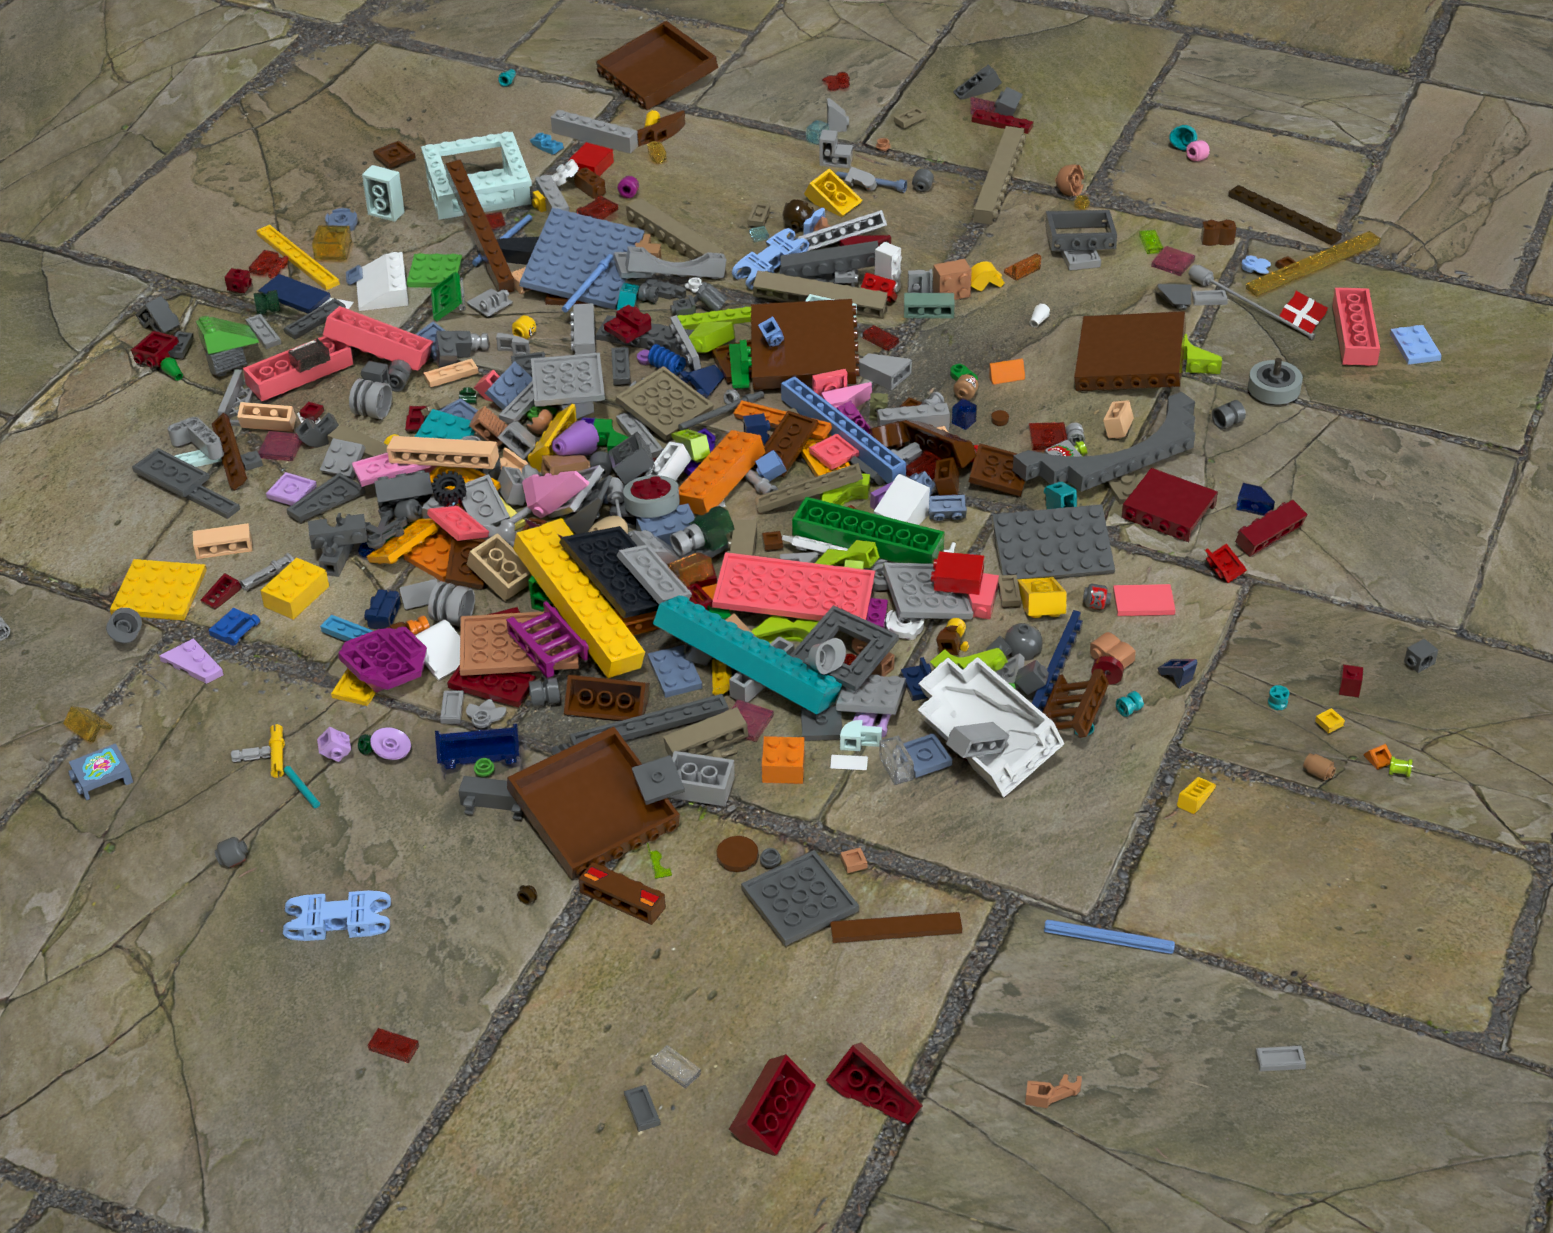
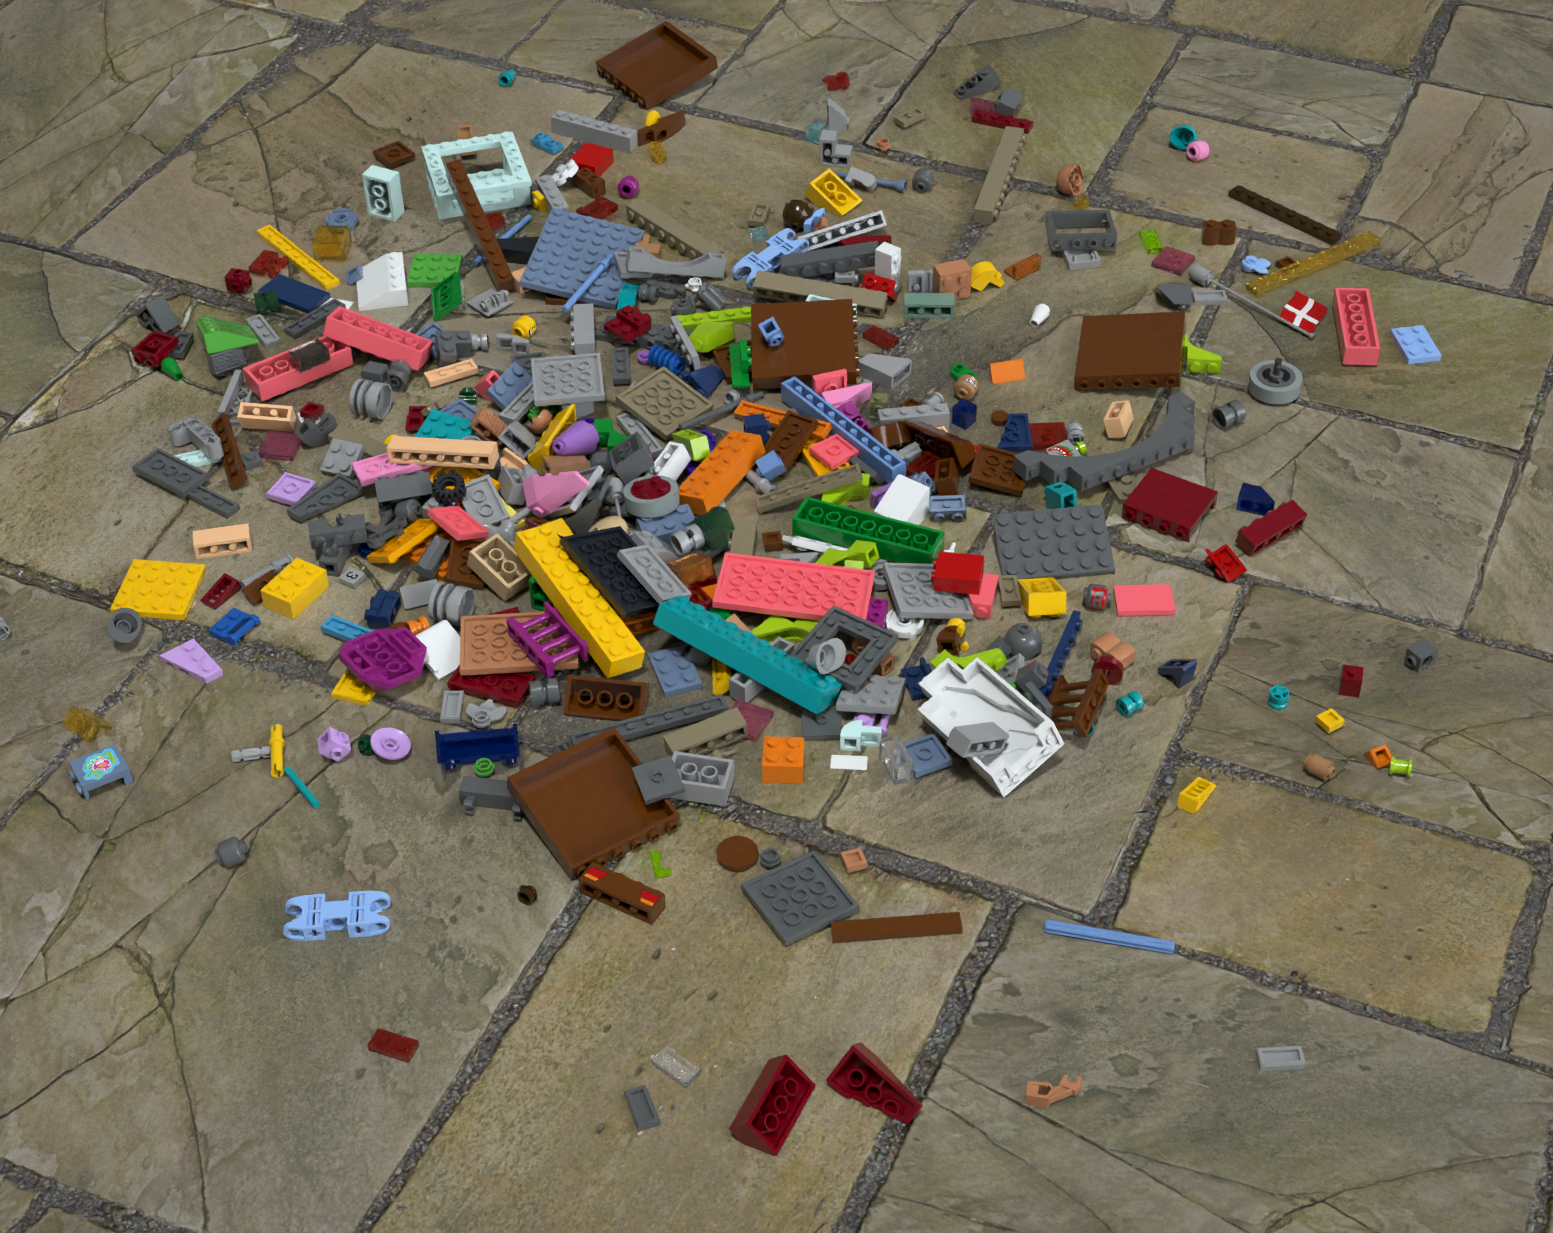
(253, 591): none -> reddish brown plate
(352, 578): none -> light grey tile
(432, 557): none -> dark grey piece
(465, 132): none -> medium nougat brick
(1016, 434): none -> dark blue wing
(1034, 696): none -> dark grey plate

